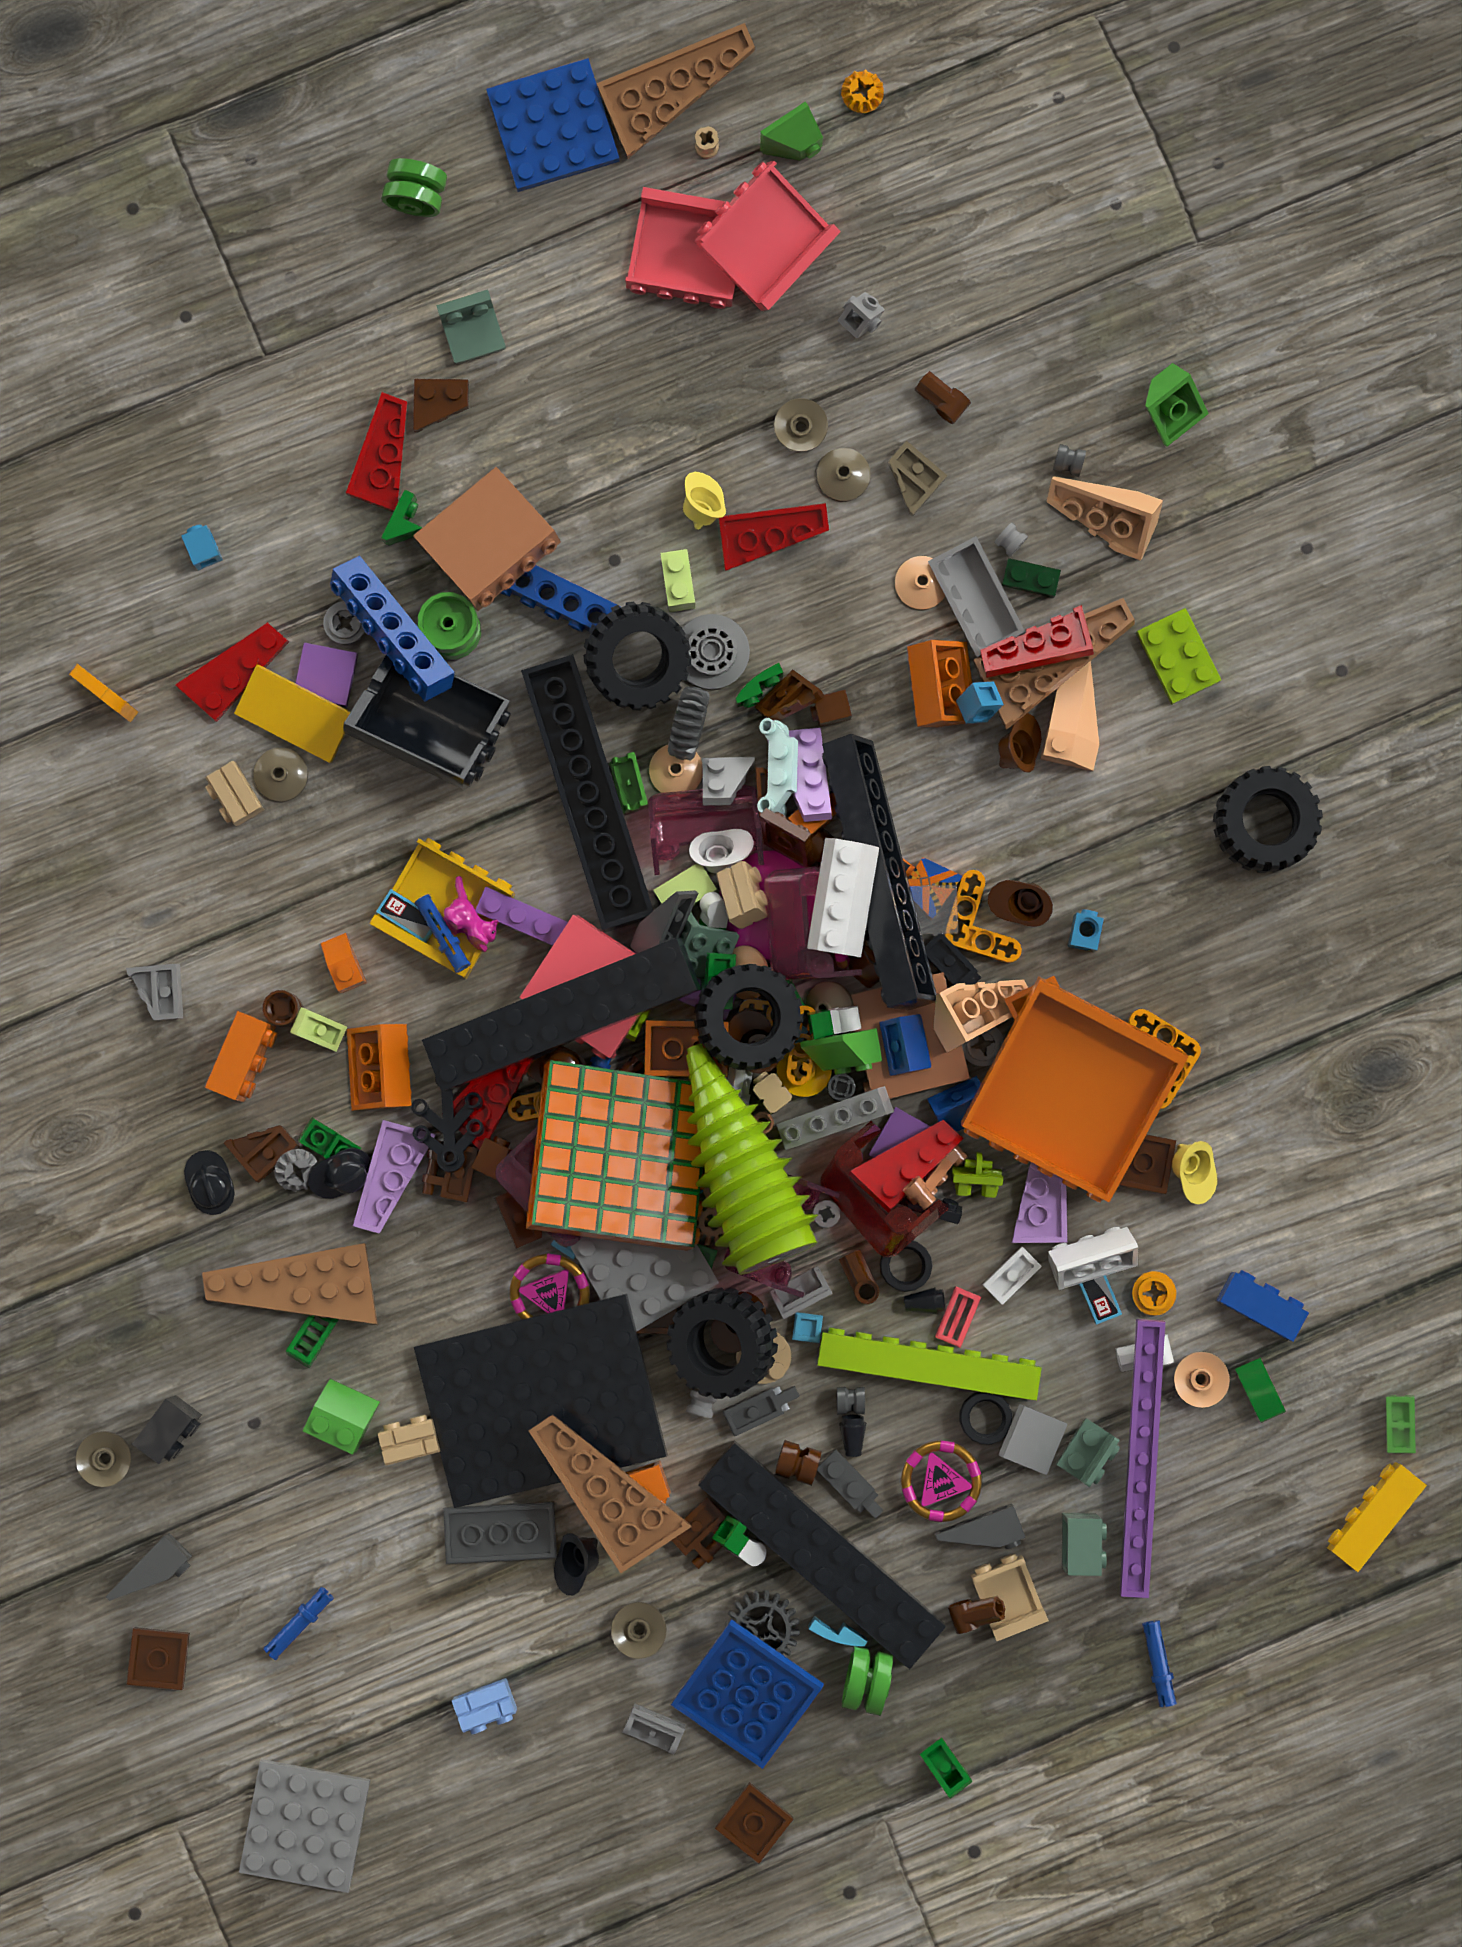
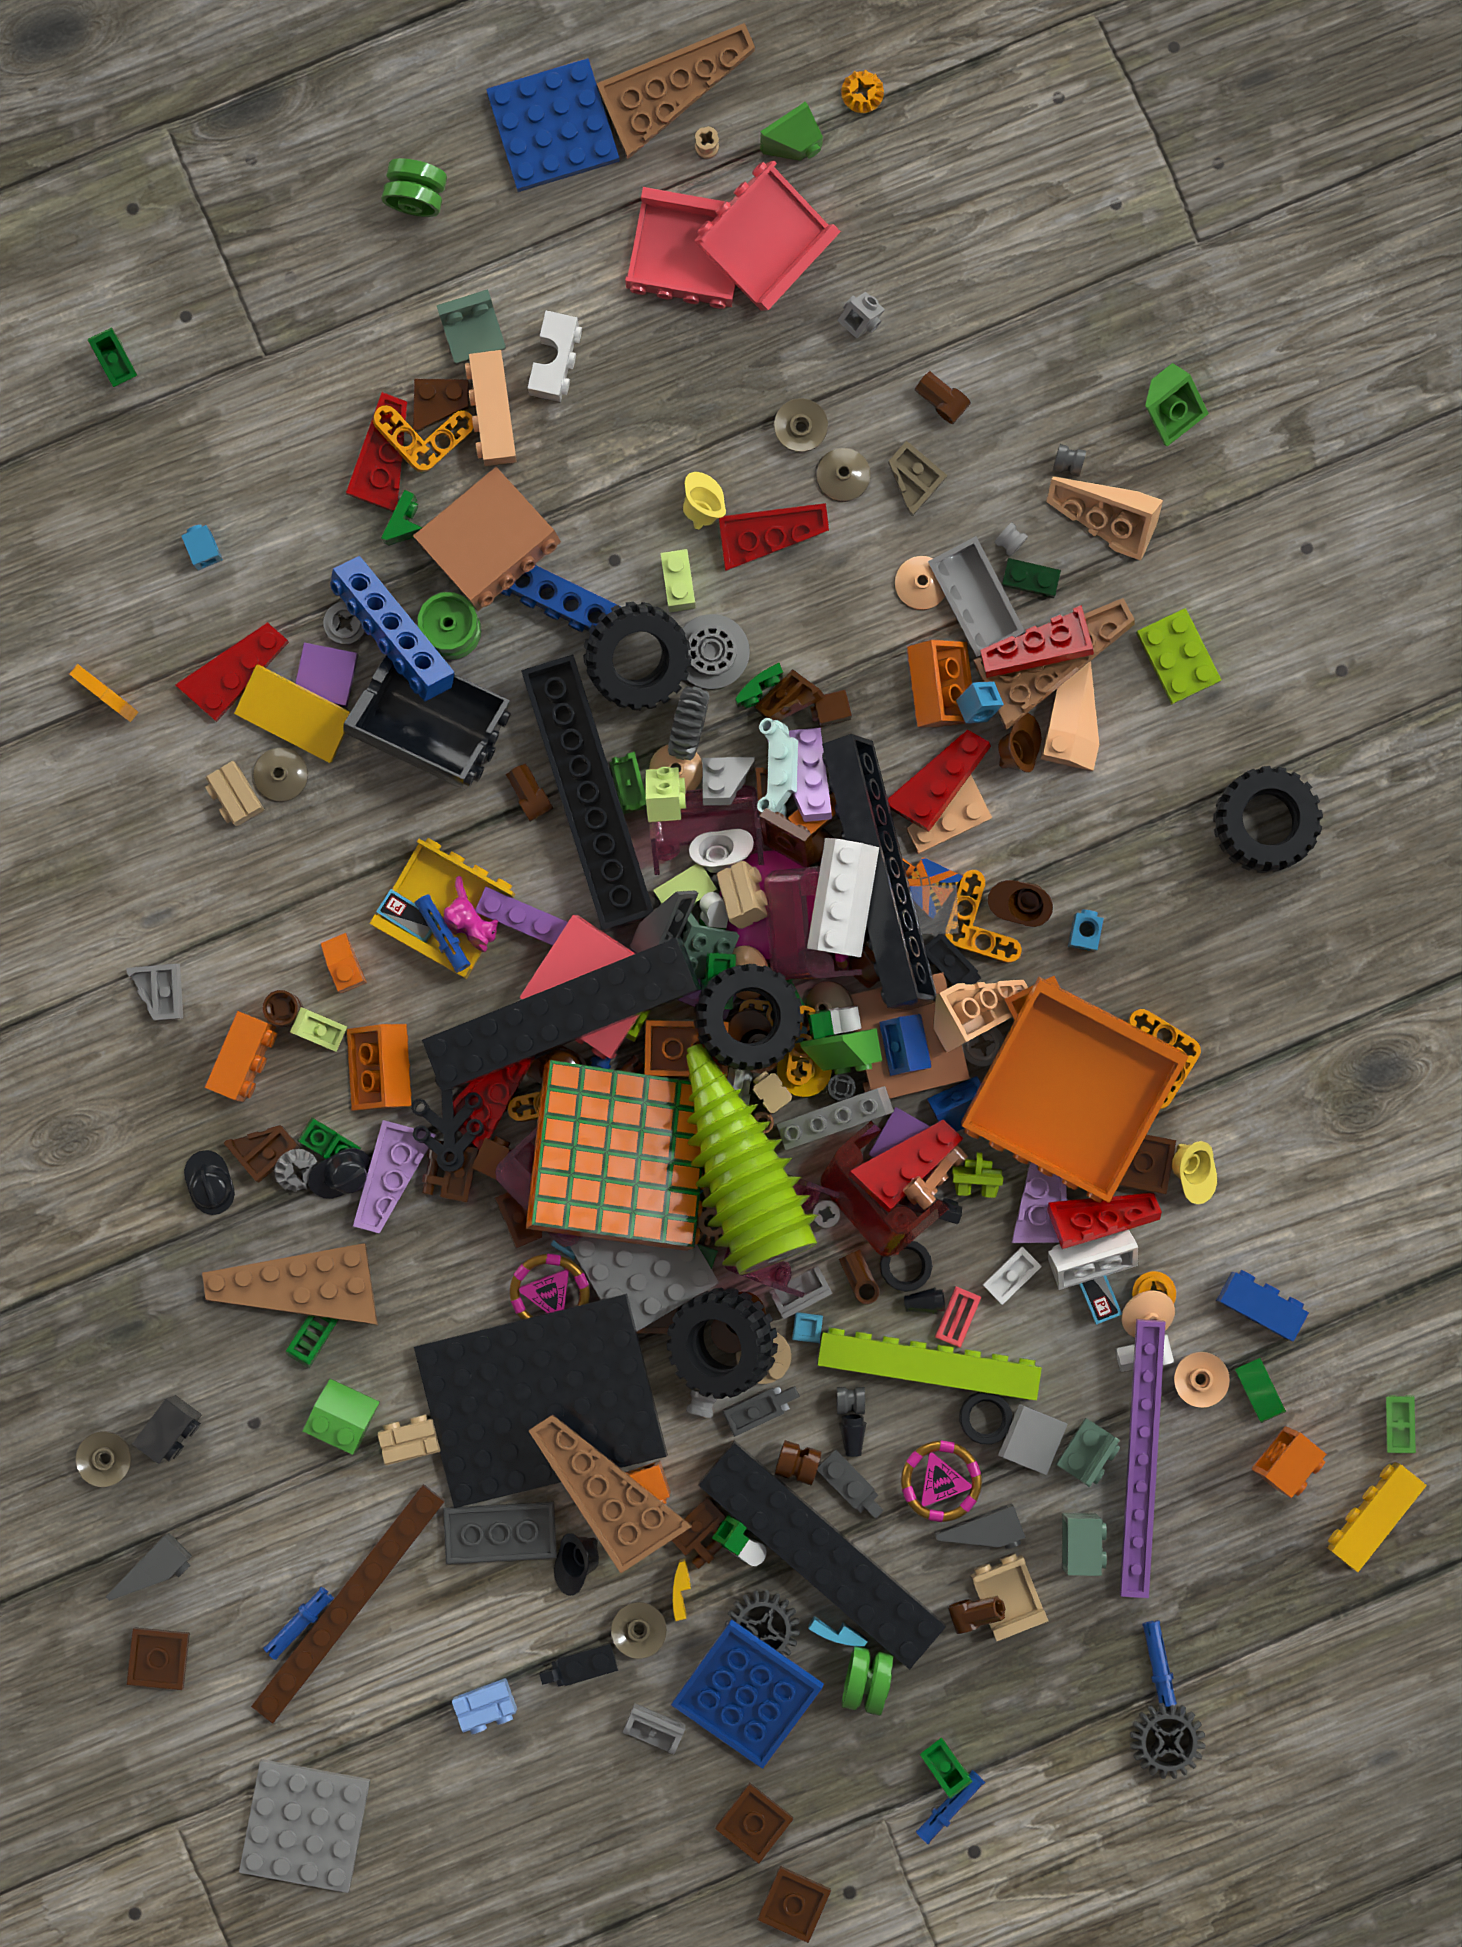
(112, 357): none -> green slope
(348, 1603): none -> reddish brown plate
(417, 445): none -> light orange beam
(492, 408): none -> light nougat brick
(532, 798): none -> reddish brown piece
(550, 379): none -> white arch
(581, 1666): none -> black hinge
(664, 794): none -> yellowish green brick
(681, 1583): none -> yellow slope
(794, 1904): none -> reddish brown plate
(935, 785): none -> red wing
(945, 1812): none -> blue pin
(961, 815): none -> light nougat wing
(1088, 1220): none -> red wing
(1147, 1306): none -> light nougat dish
(1175, 1730): none -> dark grey gear
(1289, 1462): none -> orange brick

